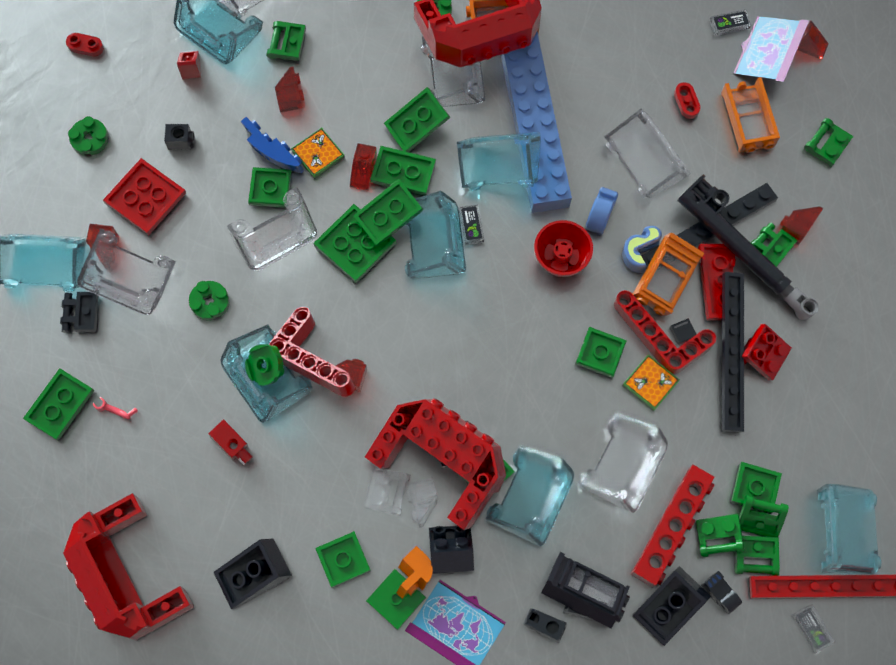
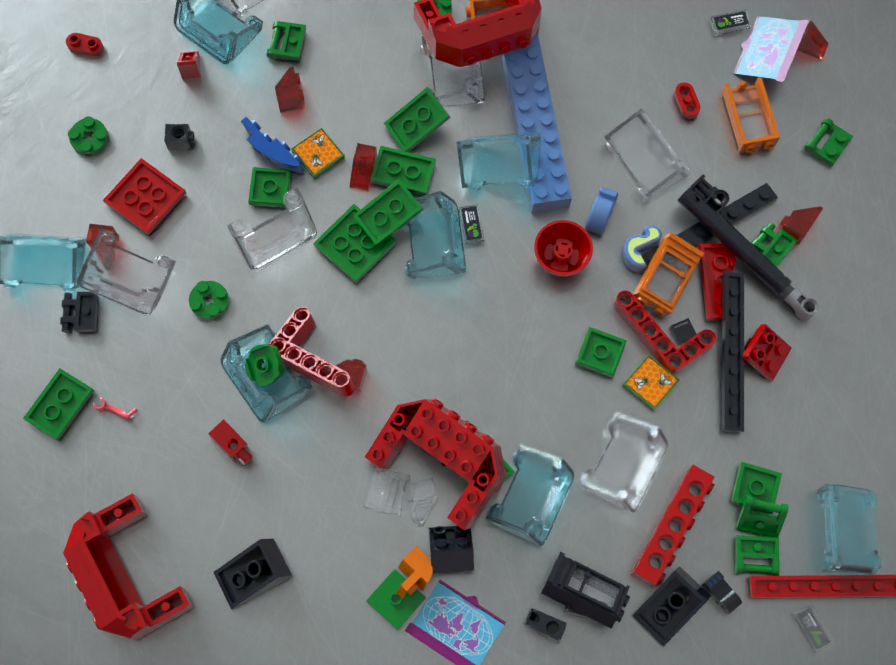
(342, 559): green plate -> none
(720, 528): green plate -> none

